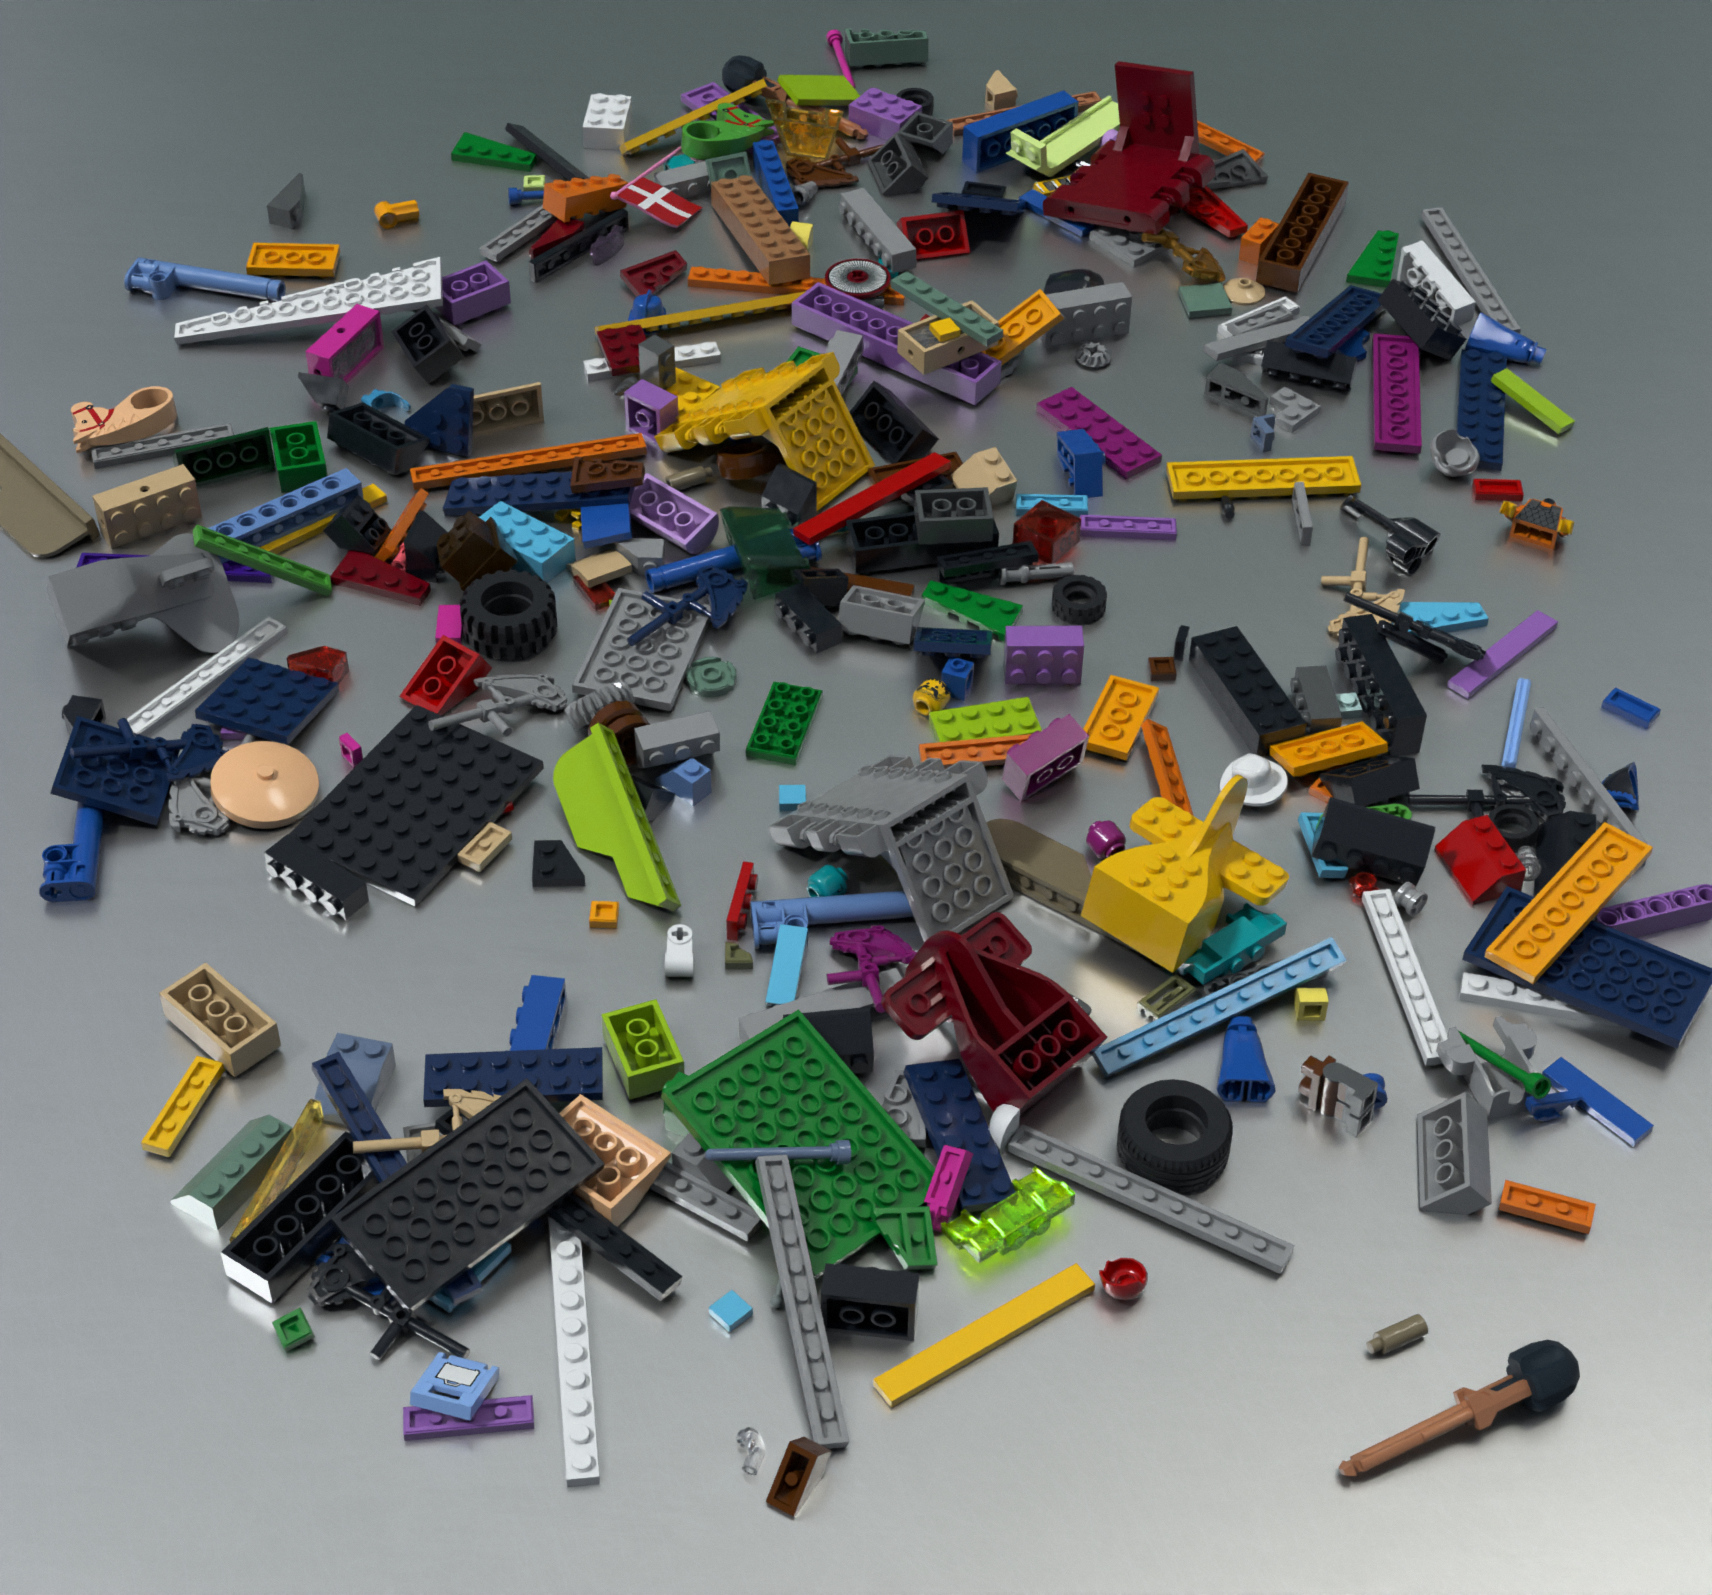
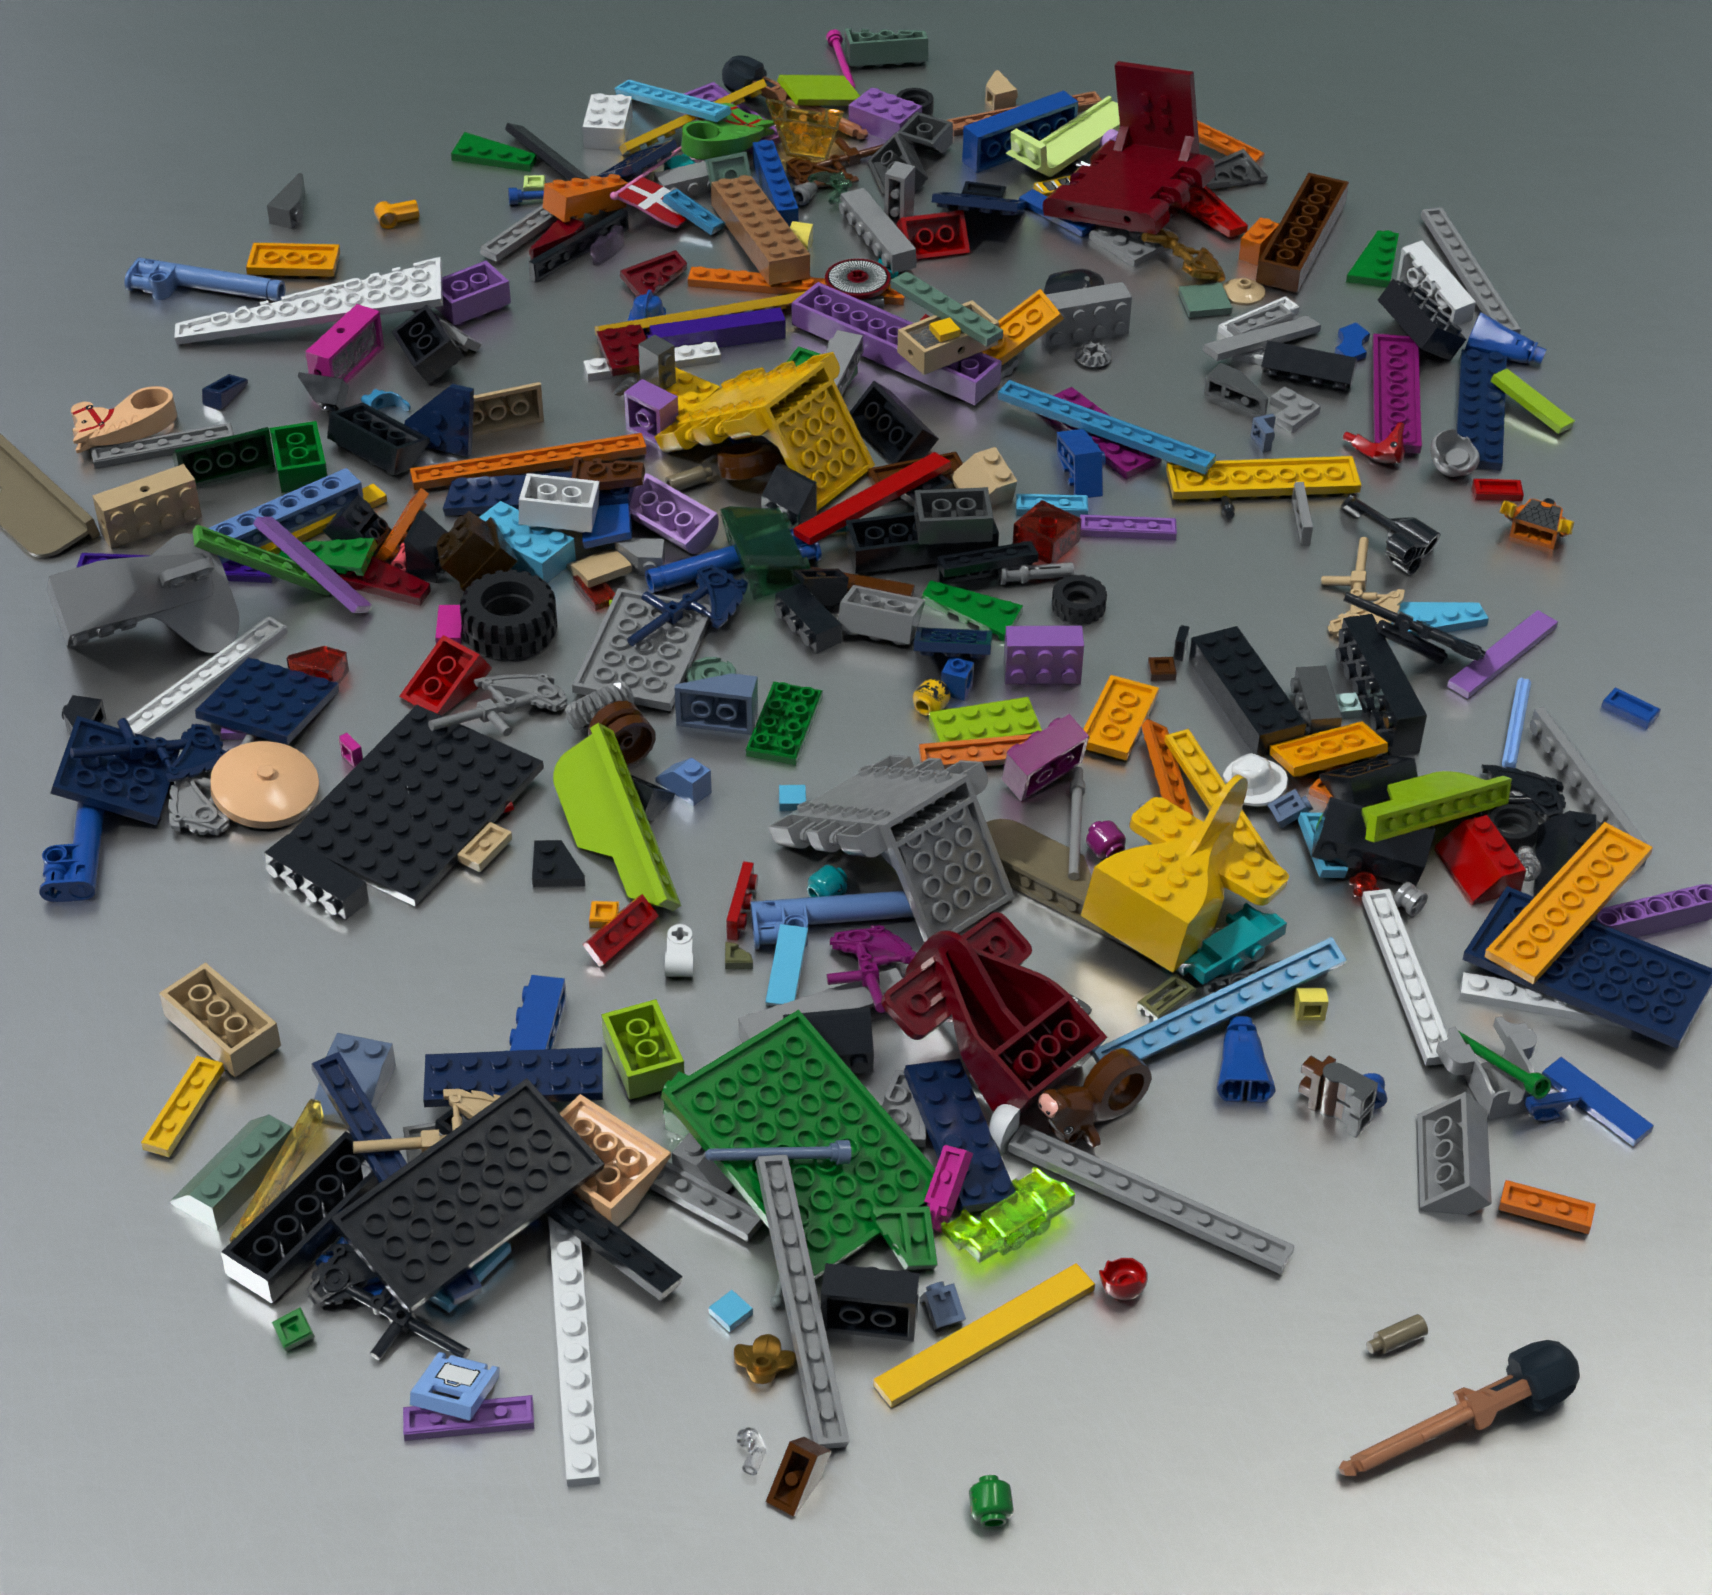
(222, 391): none -> dark blue slope
(312, 564): none -> medium lavender tile
(343, 554): none -> green wing
(558, 502): none -> white brick
(620, 930): none -> red plate
(644, 158): none -> dark blue plate
(674, 100): none -> medium azure tile
(676, 740): light grey slope -> none
(693, 211): none -> dark azure tile
(718, 703): none -> sand blue slope
(725, 329): none -> dark purple brick
(764, 1358): none -> pearl gold plate
(836, 180): none -> clear green helmet
(899, 191): none -> light grey brick
(943, 1305): none -> sand blue bracket
(991, 1501): none -> green head
(1077, 790): none -> light grey bar
(1107, 427): none -> dark azure plate
(1108, 1092): none -> reddish brown animal
(1177, 1106): black tyre -> none
(1210, 784): none -> yellow tile
(1288, 807): none -> sand blue bracket
(1336, 322): dark blue plate -> none
(1387, 452): none -> red animal
(1431, 801): none -> lime piece
(1624, 786): hat -> none

